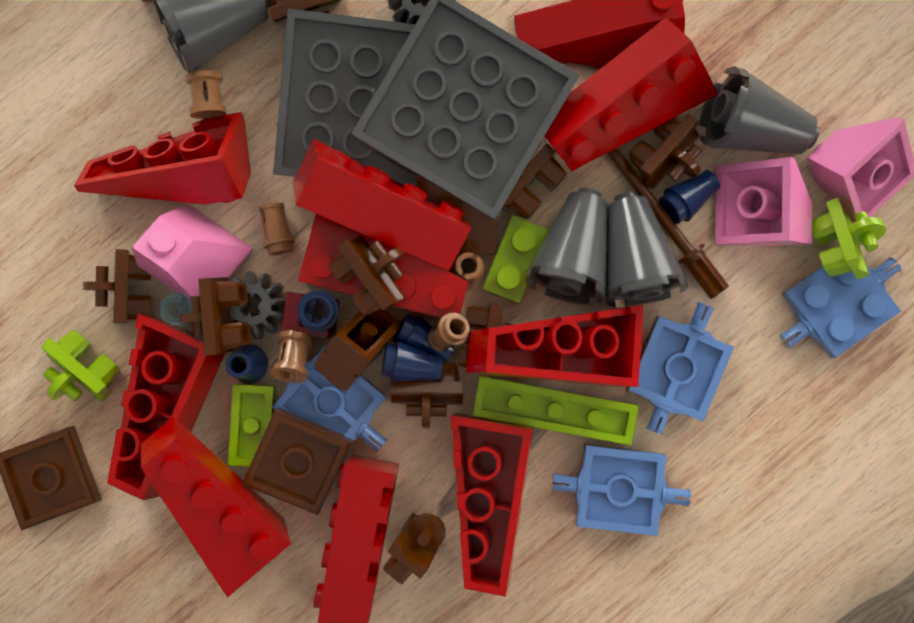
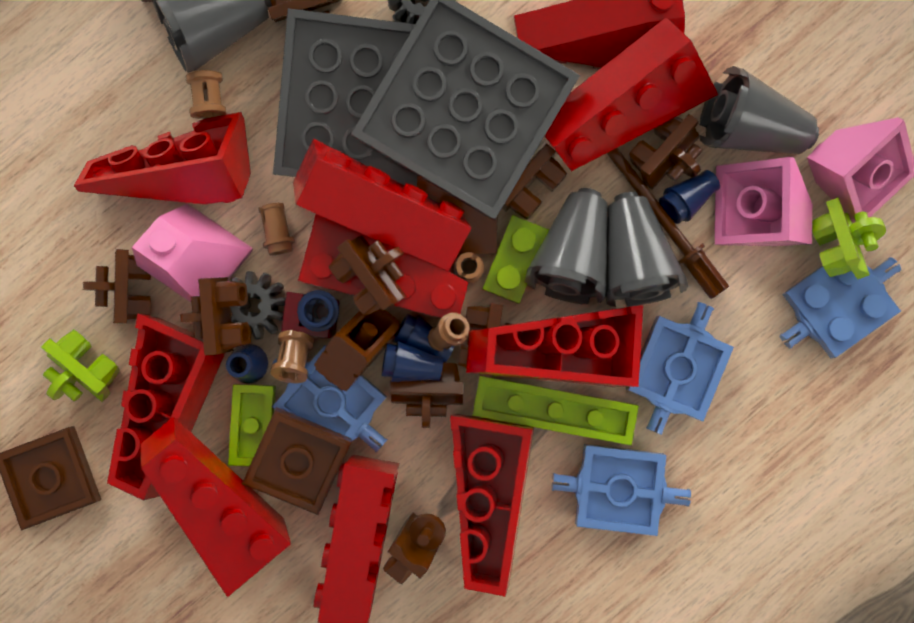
(171, 306): clear light blue pin -> none

